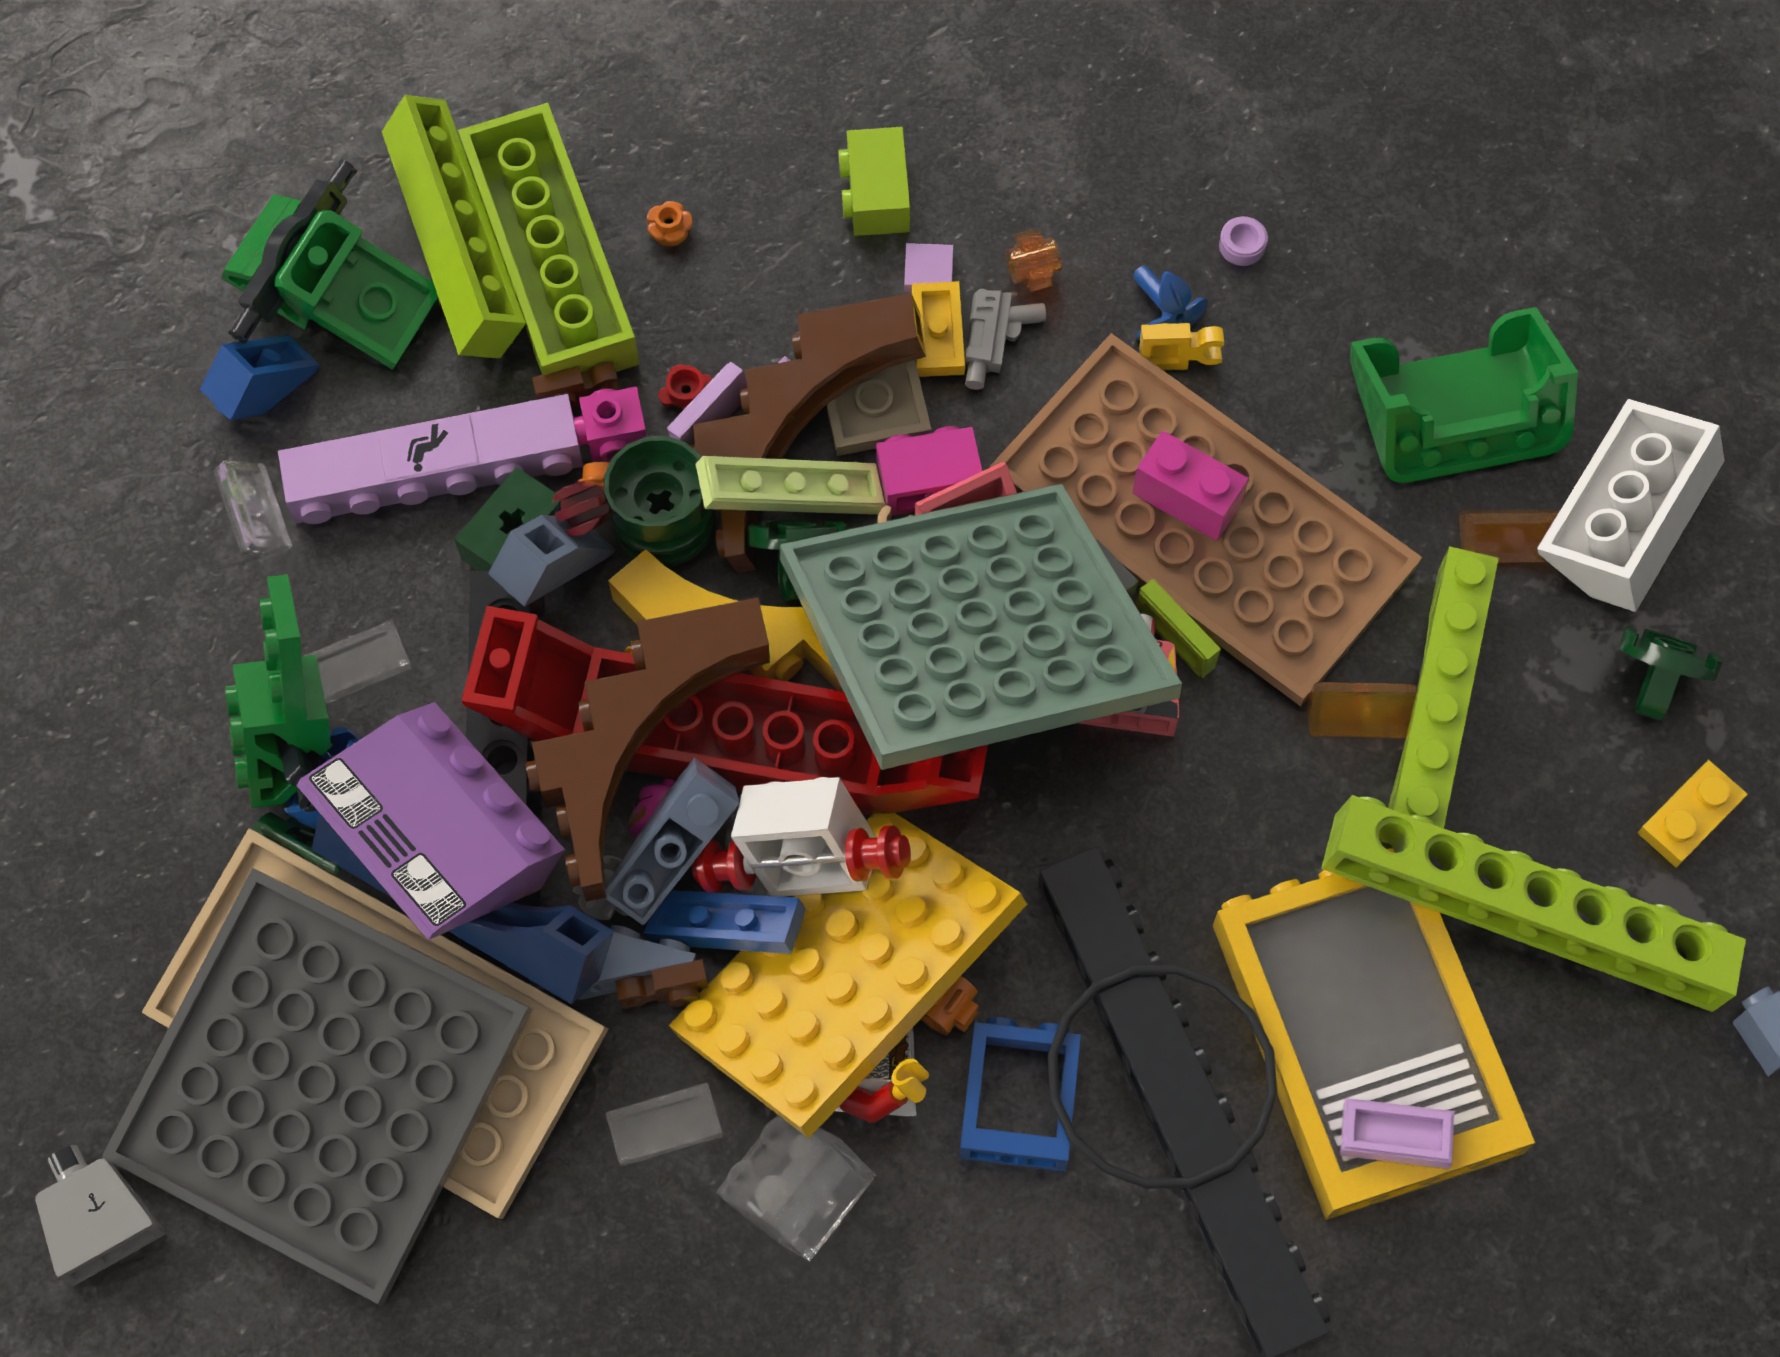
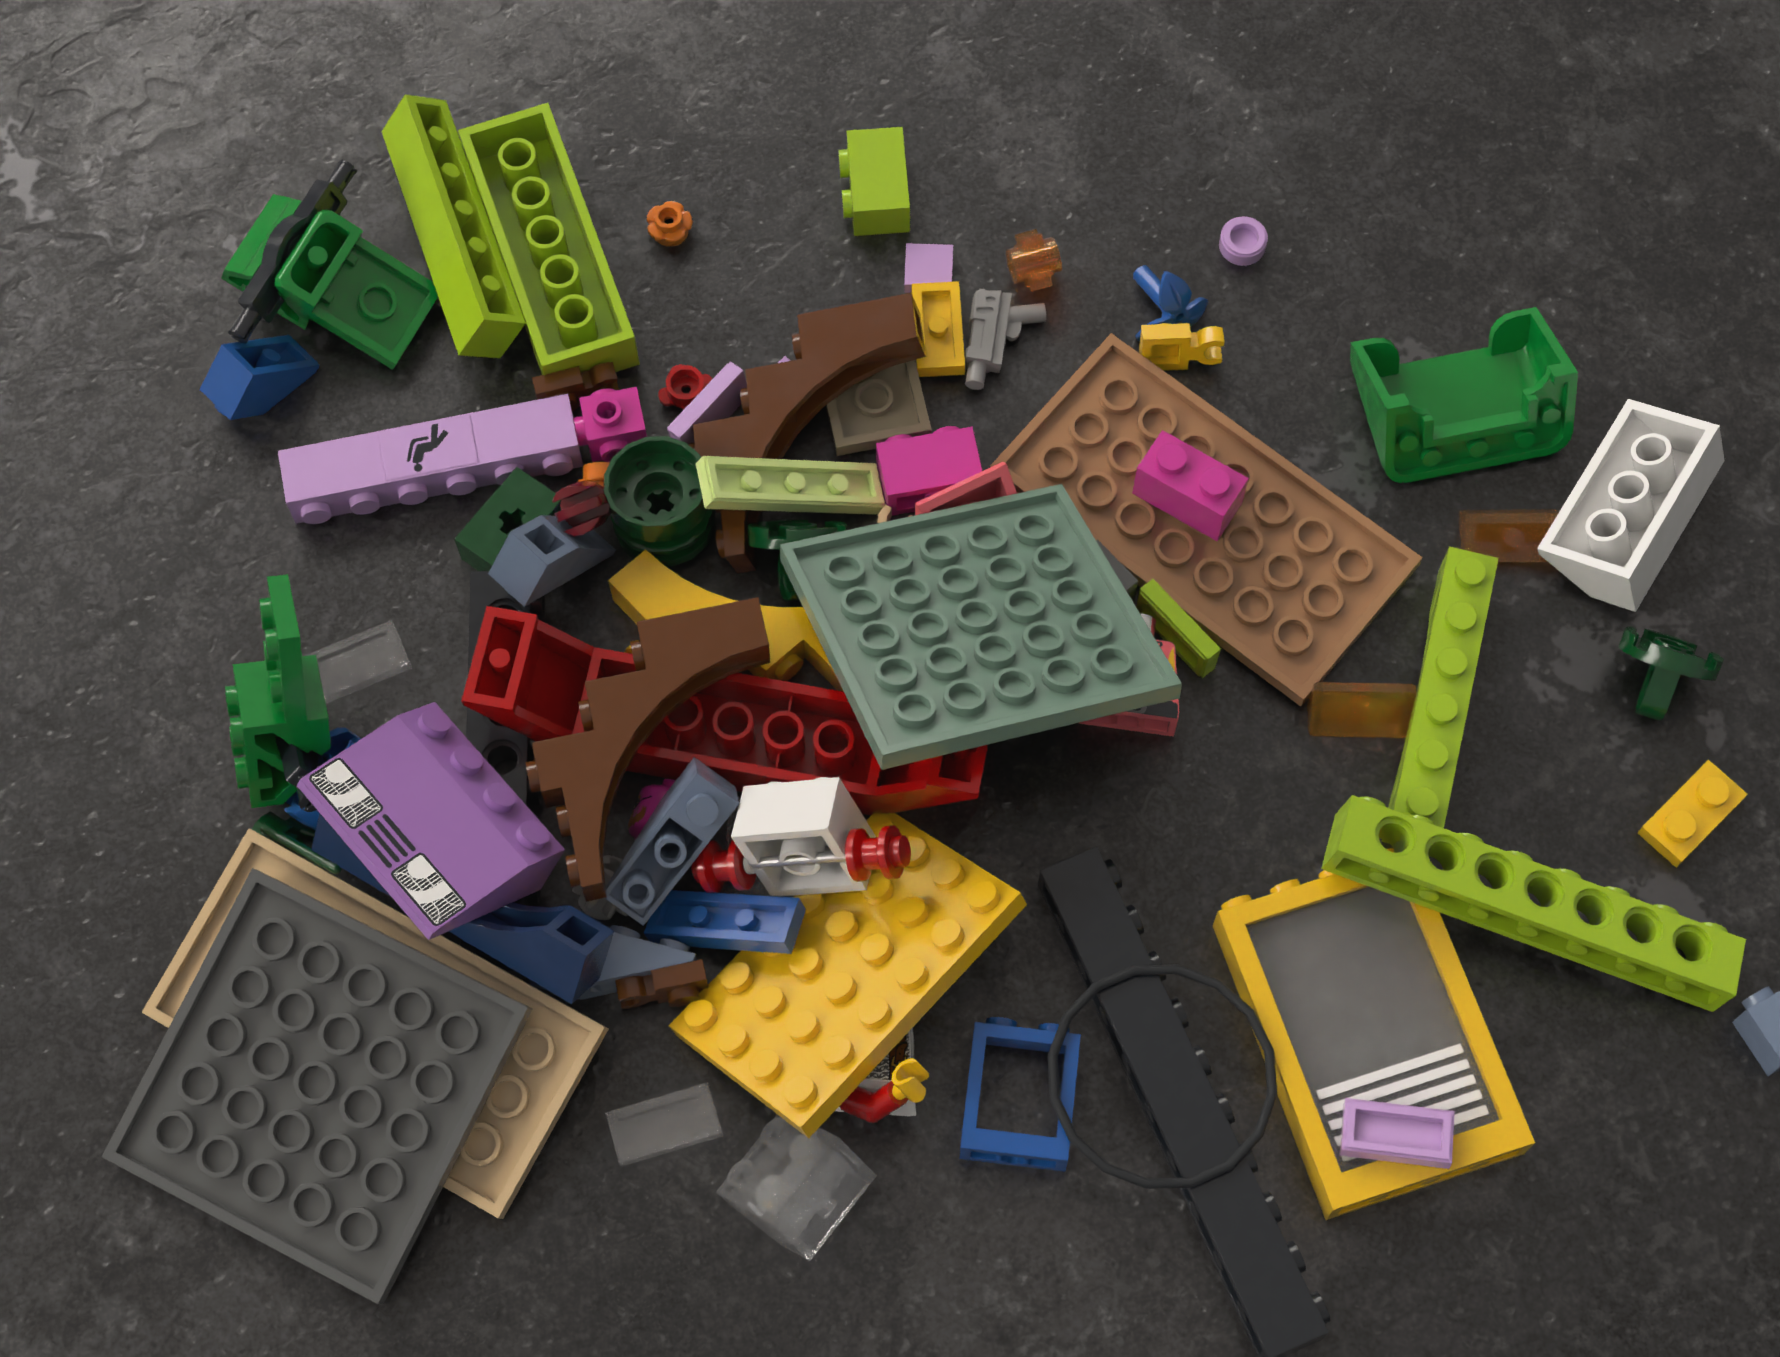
(91, 1216): light grey torso -> none
(252, 508): clear plate -> none
(953, 1008): orange gear -> none

